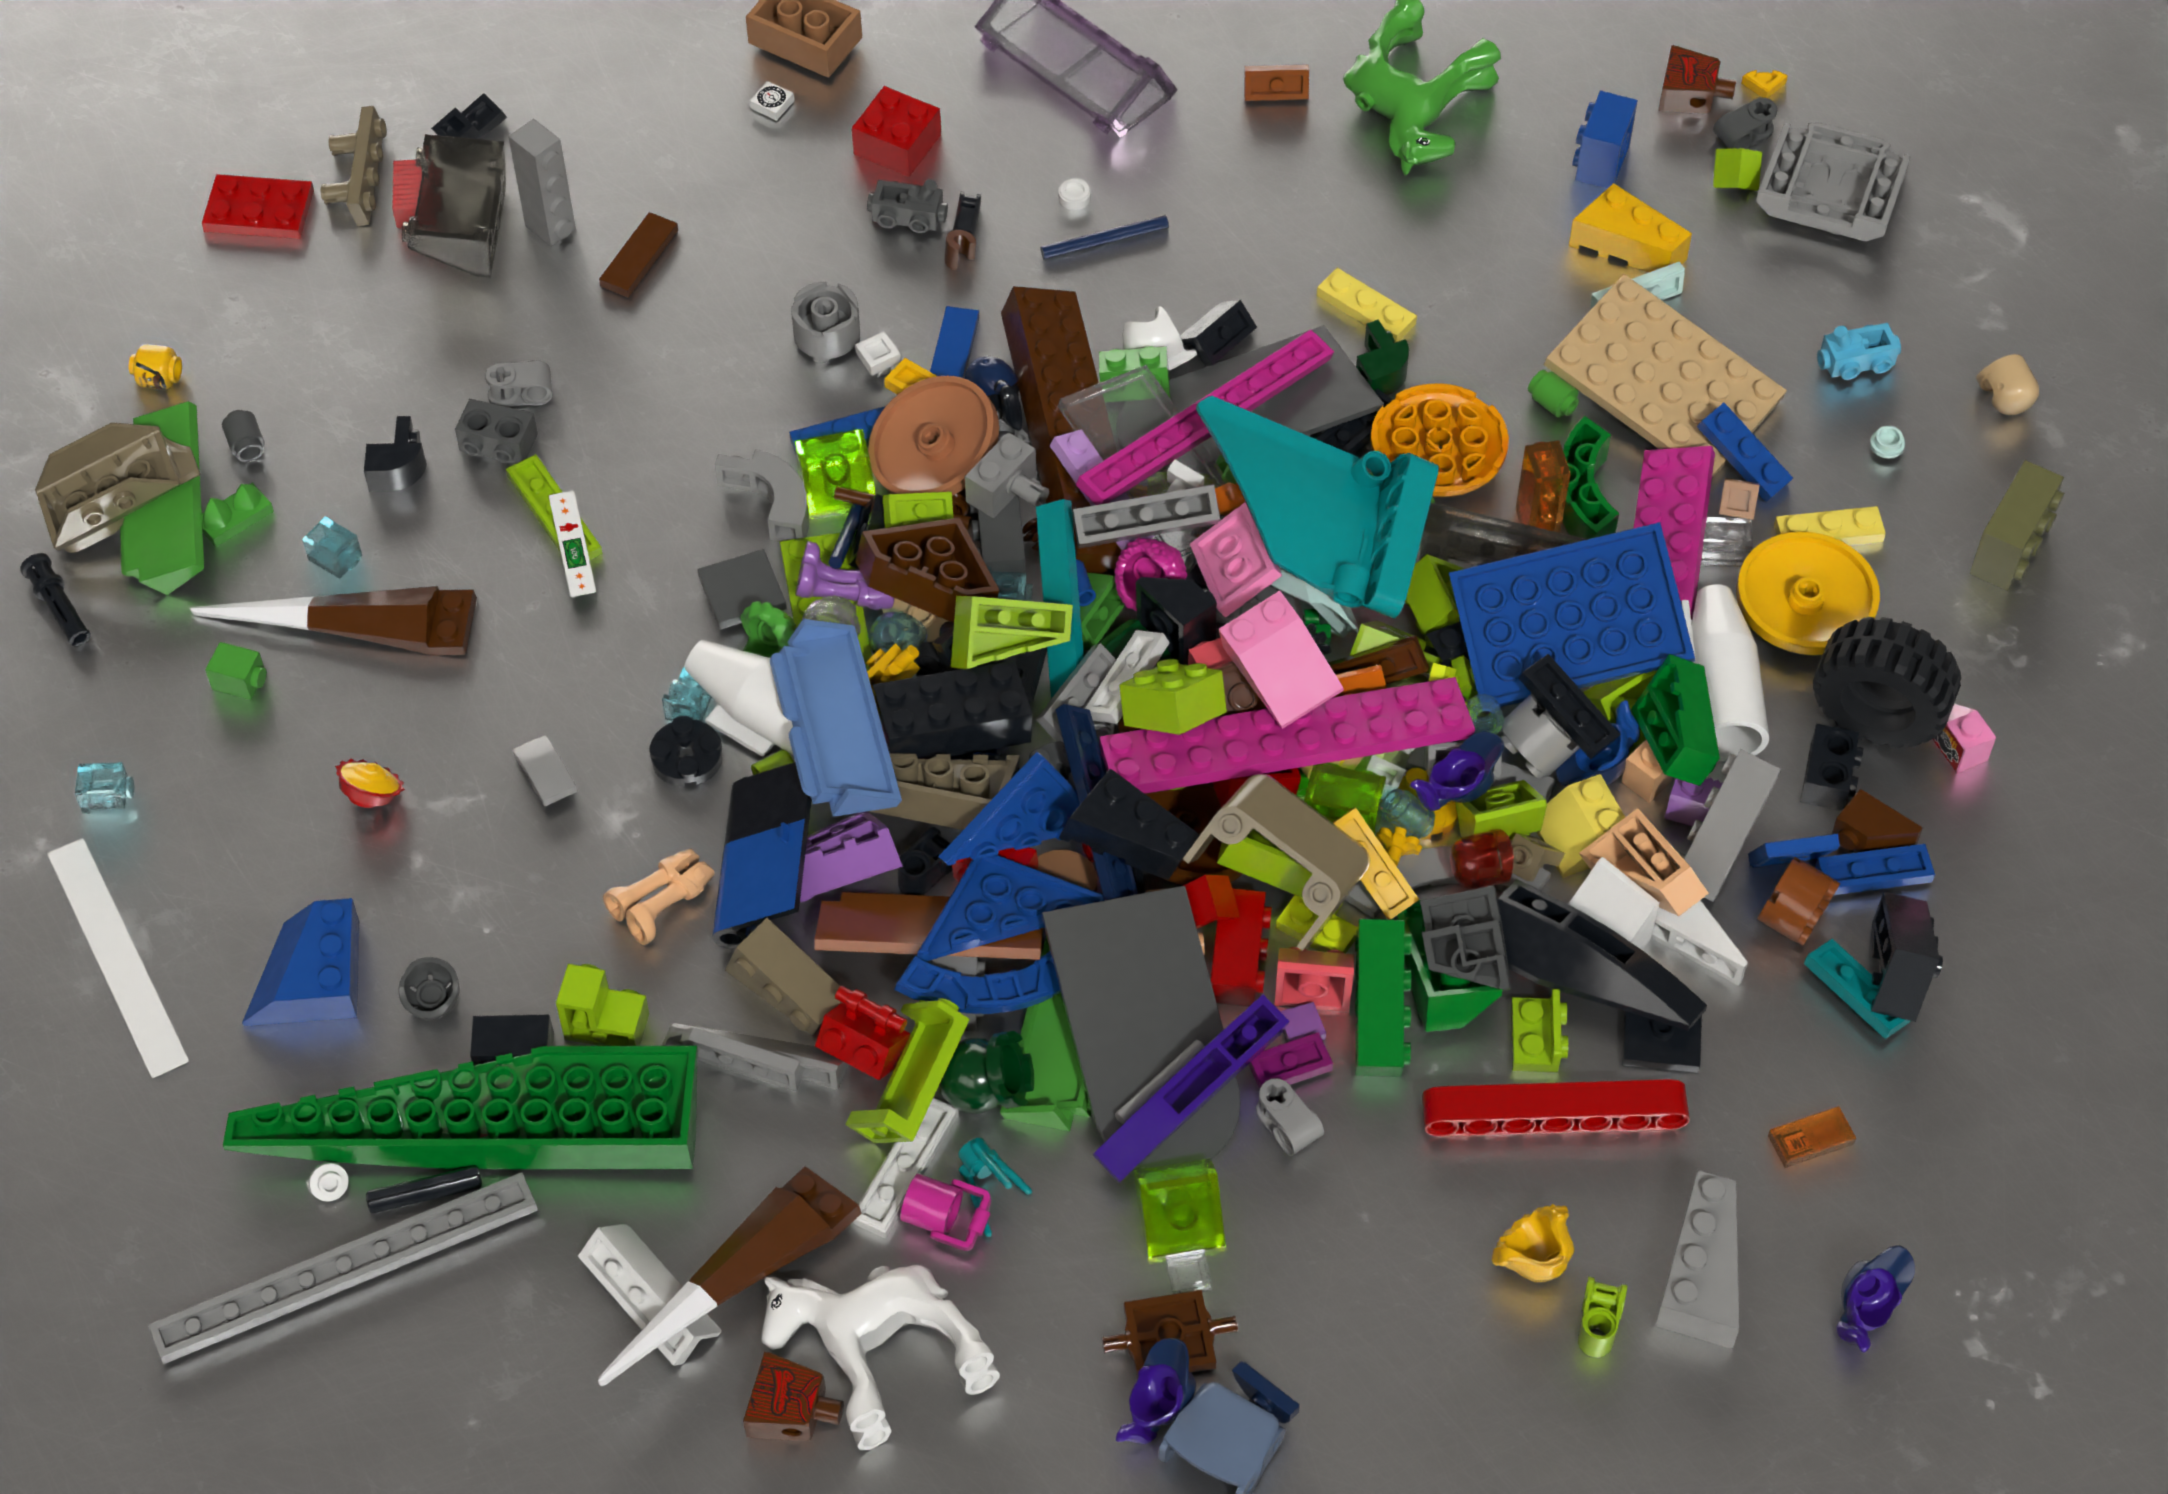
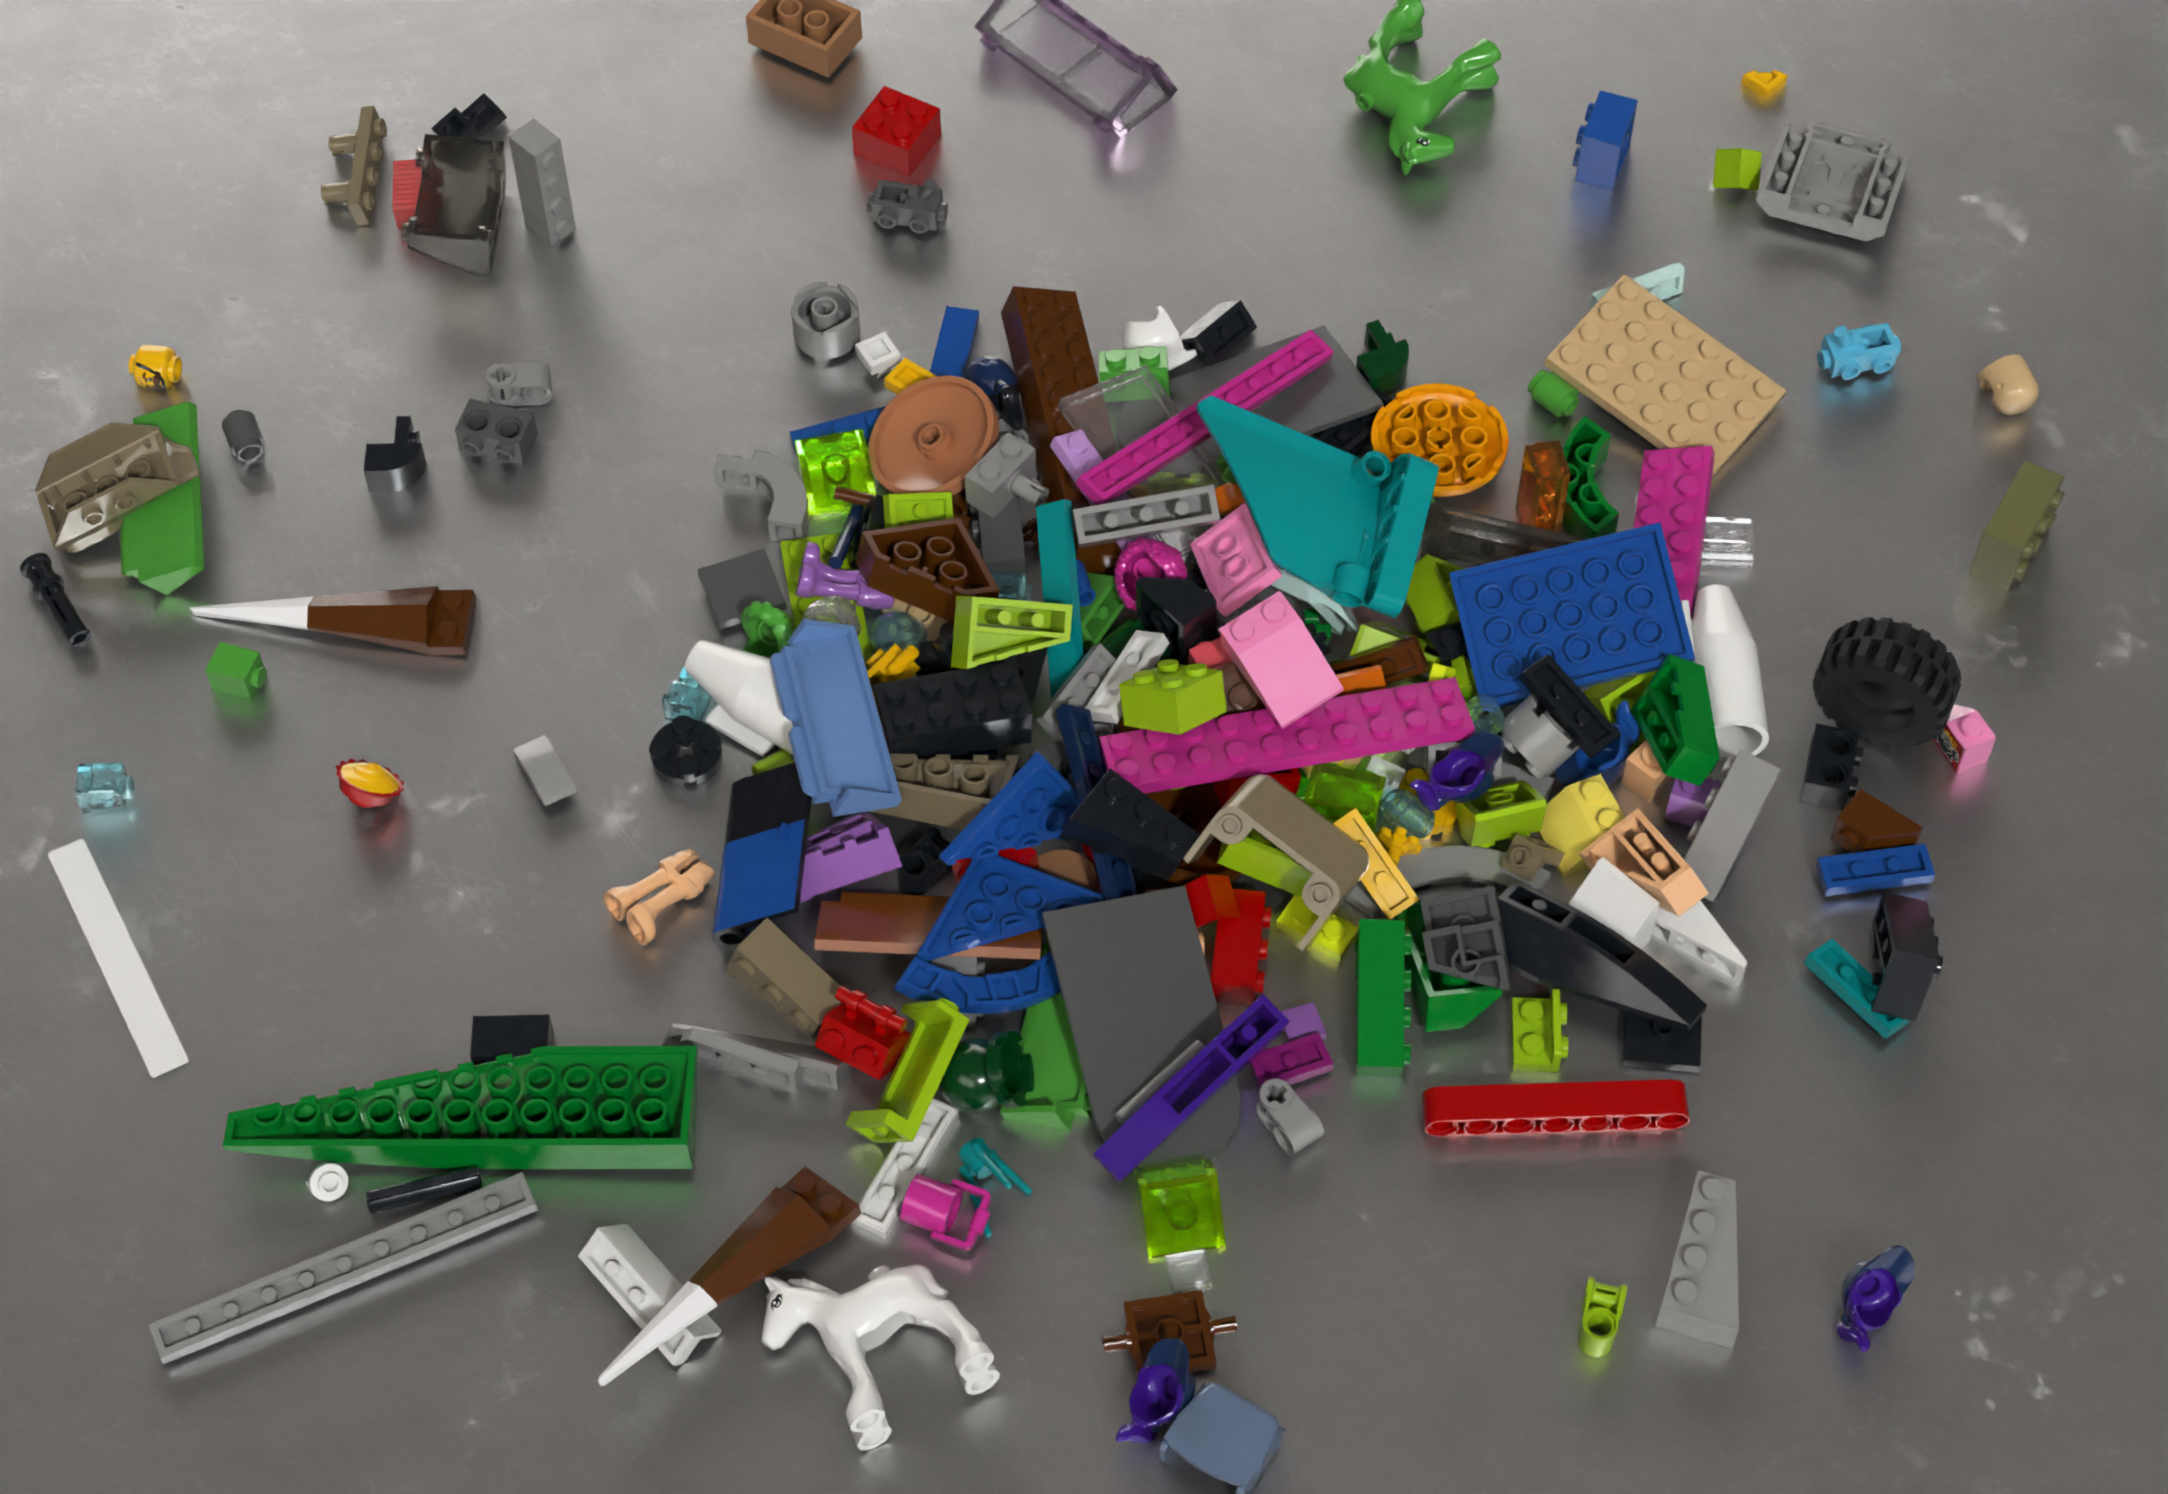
(234, 514): bright green tile -> none
(258, 206): red plate -> none
(311, 968): blue wedge -> none
(332, 547): clear light blue brick -> none
(431, 996): dark grey helmet -> none
(535, 486): lime tile -> none
(572, 544): white sticker -> none
(598, 1014): lime brick -> none
(638, 254): reddish brown tile -> none
(772, 100): white tile -> none
(788, 1401): reddish brown torso -> none
(962, 237): piece -> none
(1074, 194): white tile -> none
(1104, 237): dark blue bar -> none
(1183, 477): white tile -> none
(1264, 1393): dark blue plate -> none
(1276, 82): dark orange tile -> none
(1315, 978): coral slope -> none
(1365, 303): light yellow plate -> none
(1476, 859): clear red helmet -> none
(1536, 1245): yellow hair -> none
(1630, 231): yellow wedge -> none
(1693, 82): reddish brown torso -> none
(1739, 498): medium nougat brick -> none
(1744, 451): blue plate -> none
(1747, 124): dark grey piece -> none
(1785, 851): blue tile -> none
(1798, 901): dark orange brick -> none
(1804, 589): yellow dish -> none
(1812, 1137): clear orange tile -> none
(1847, 525): light yellow plate -> none
(1887, 442): light aqua plate -> none

